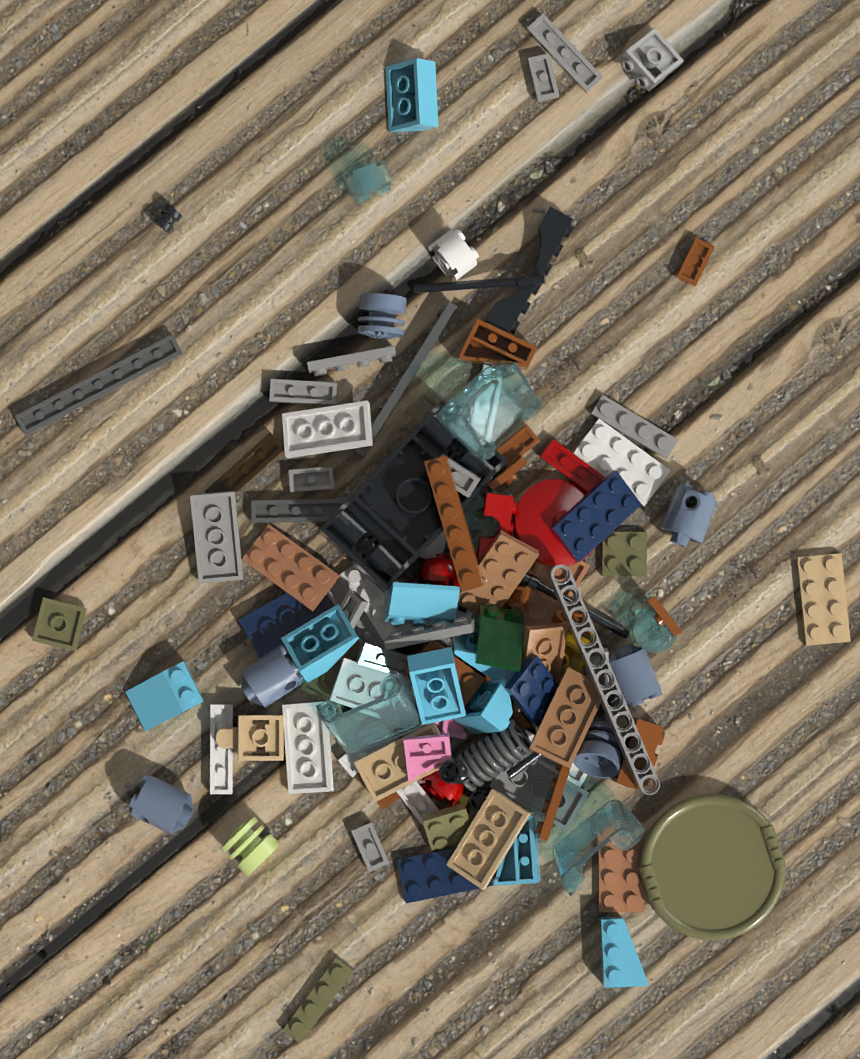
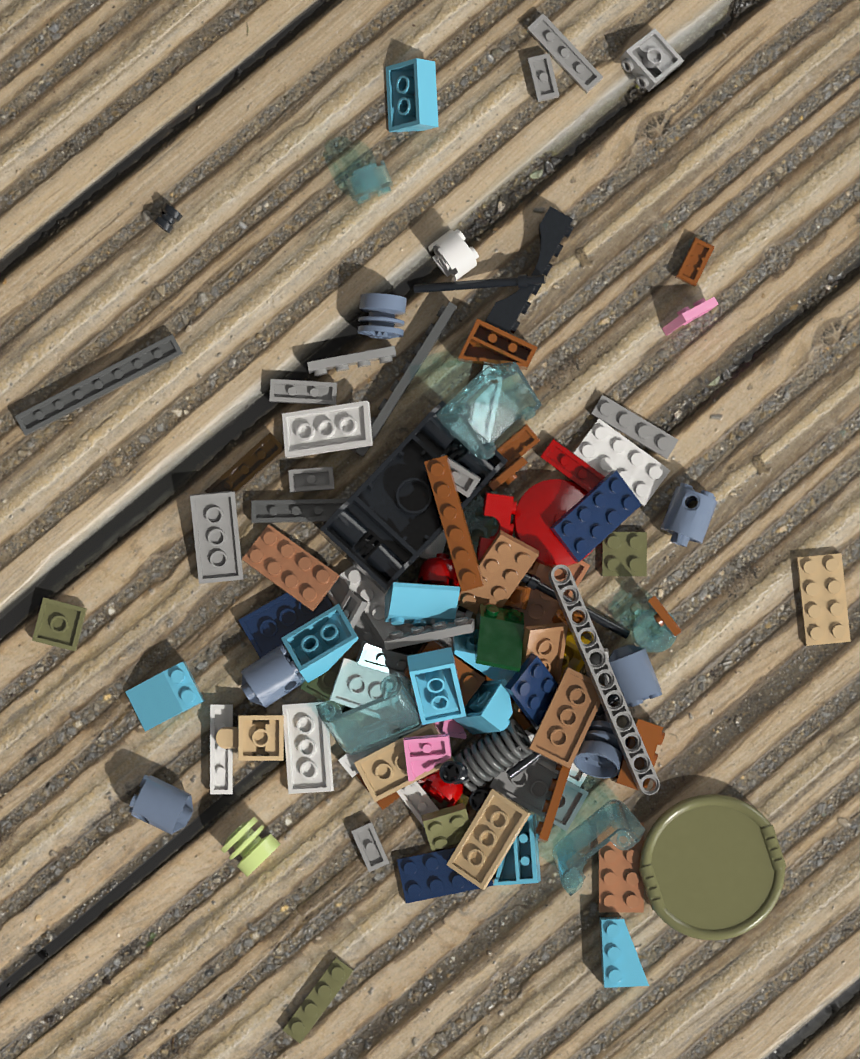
(687, 315): none -> bright pink wing

